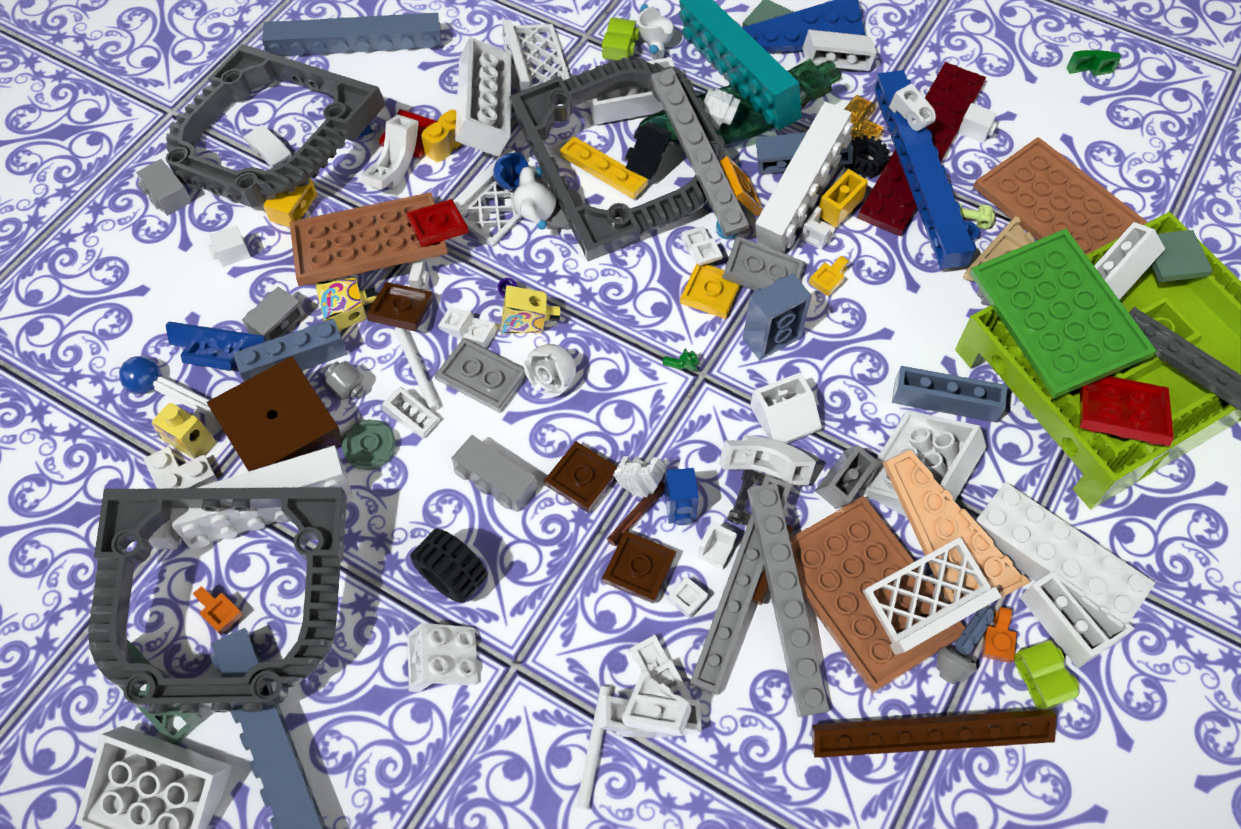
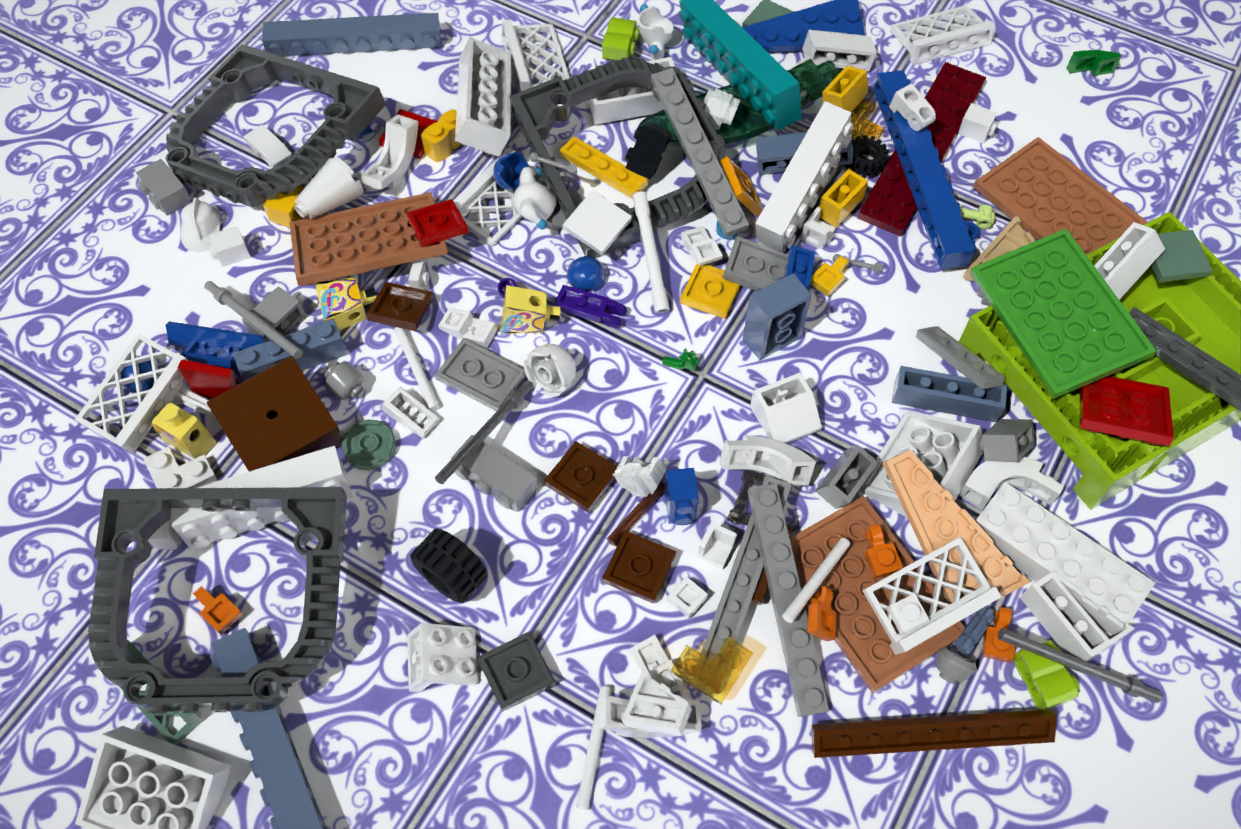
(155, 399): none -> white fence
(197, 224): none -> white piece
(207, 379): none -> red tile
(225, 297): none -> light grey bar
(328, 189): none -> white cone
(512, 402): none -> flat silver bar
(516, 671): none -> dark grey plate
(572, 169): none -> light grey hinge
(586, 274): none -> blue hair
(590, 306): none -> dark purple hinge
(597, 222): none -> white tile
(658, 290): none -> white piece
(716, 676): none -> clear yellow plate
(800, 263): none -> blue hinge
(816, 580): none -> white bar
(821, 617): none -> orange plate
(847, 88): none -> yellow brick
(877, 267): none -> light grey hinge
(881, 557): none -> orange plate
(907, 613): none -> white plate
(943, 42): none -> white fence
(960, 357): none -> light grey tile
(1008, 440): none -> light grey brick
(1022, 475): none -> white arch
(1128, 685): none -> flat silver bar

